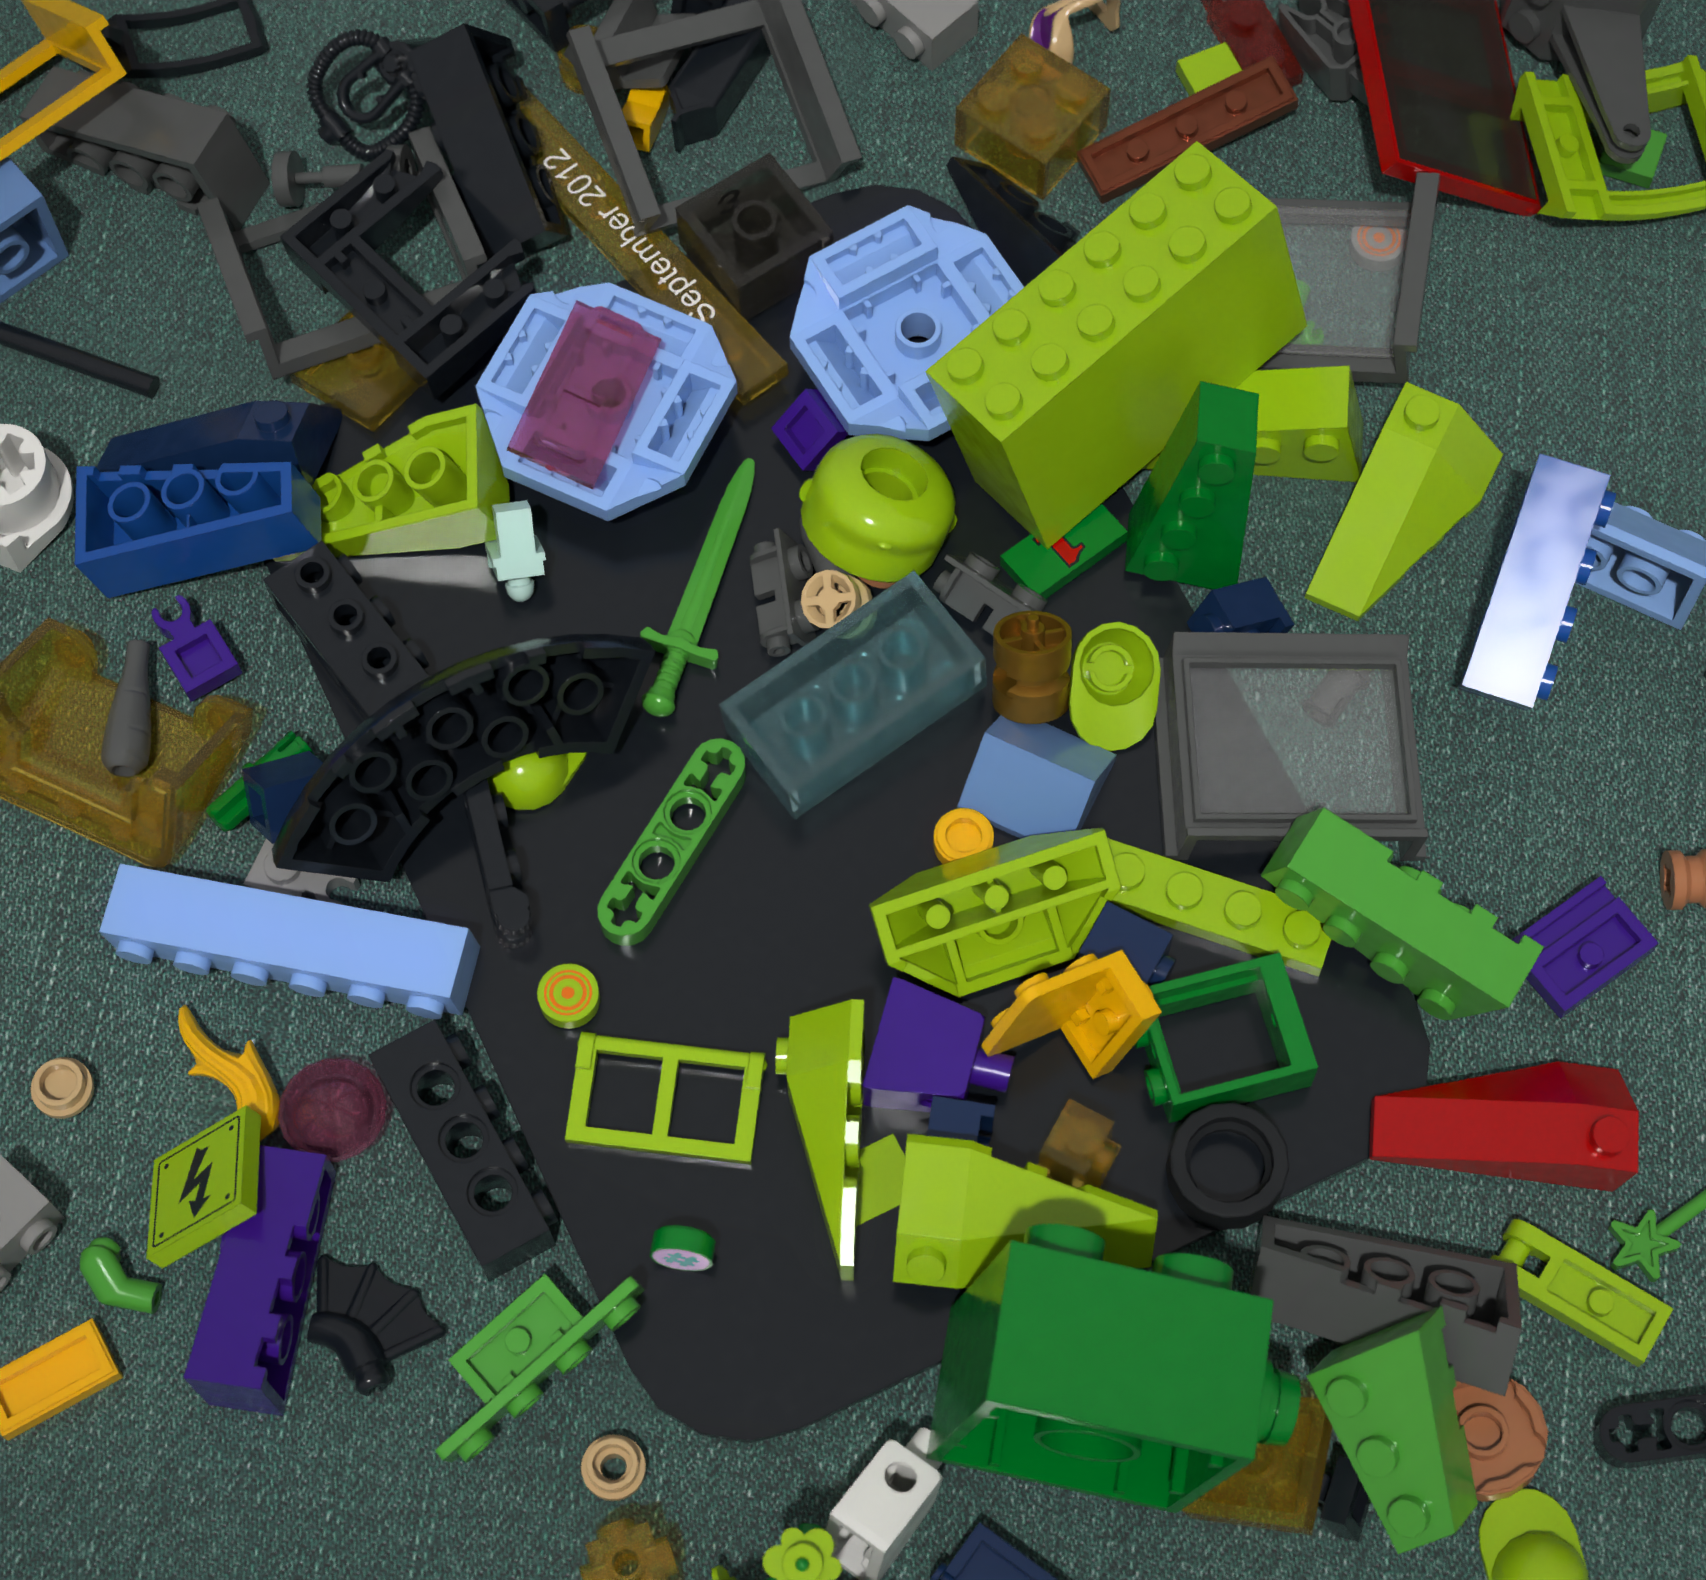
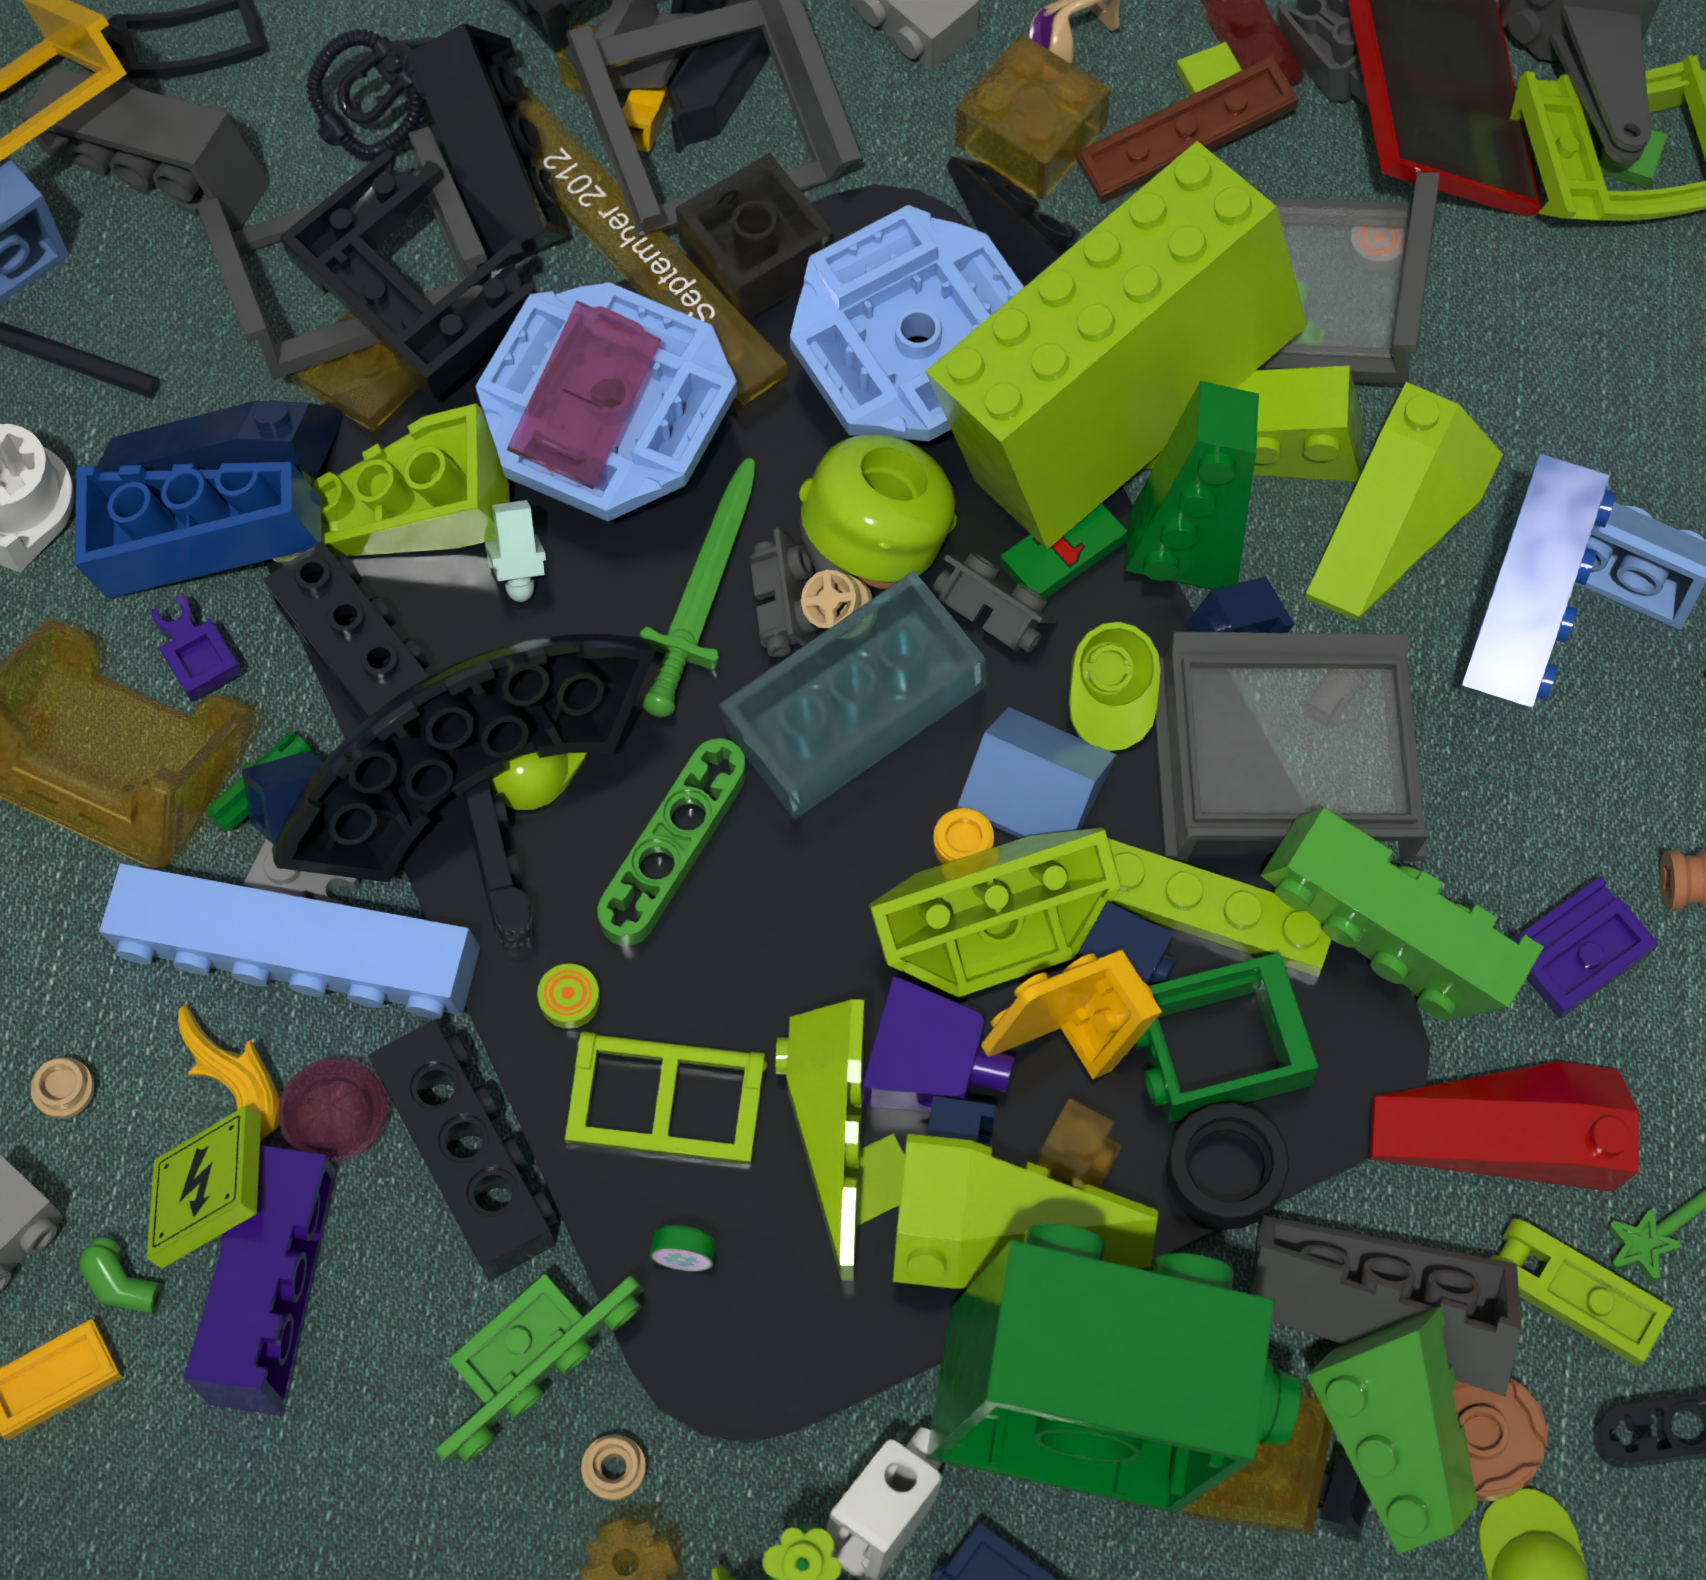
(128, 724): dark grey piece -> none
(290, 179): dark grey wheel -> none
(367, 1321): black arm -> none
(809, 429): dark purple plate -> none
(1031, 667): pearl gold wheel -> none

